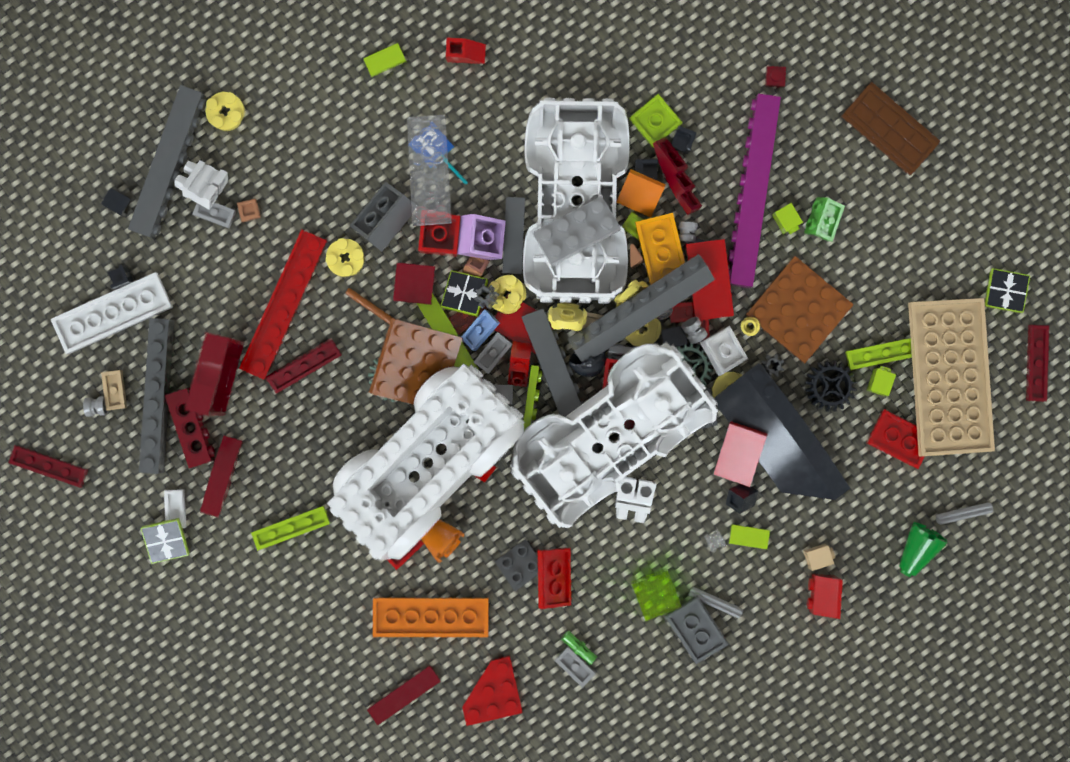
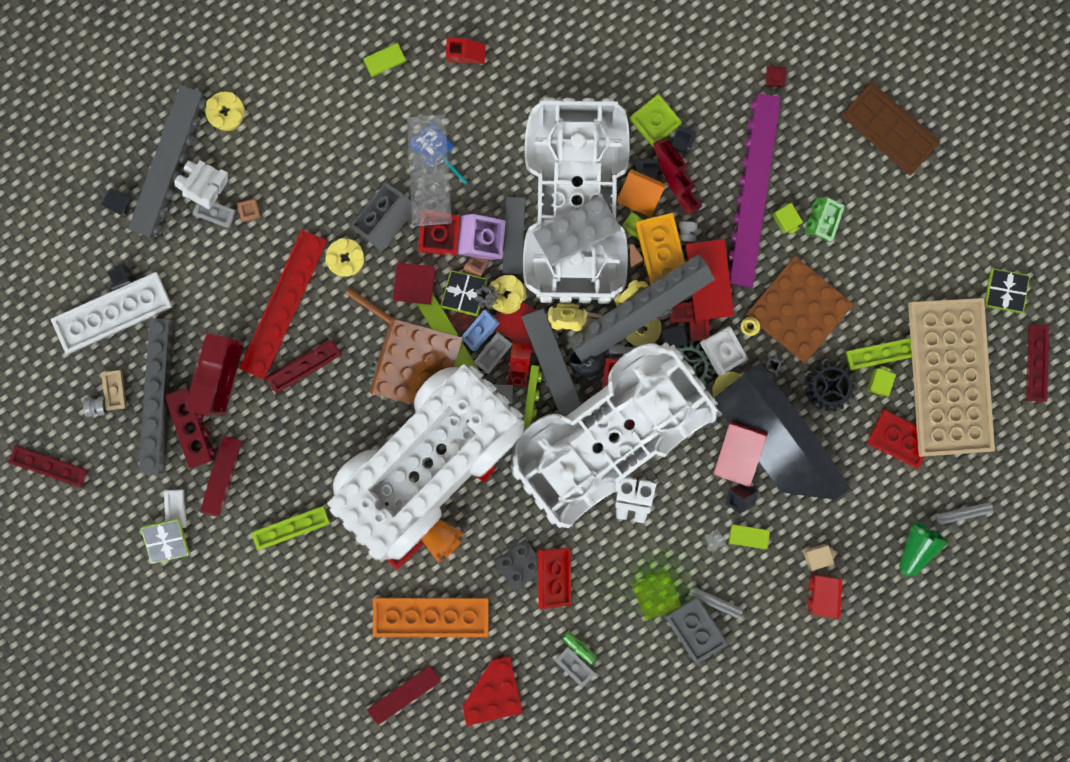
(694, 330): light grey wheel -> none

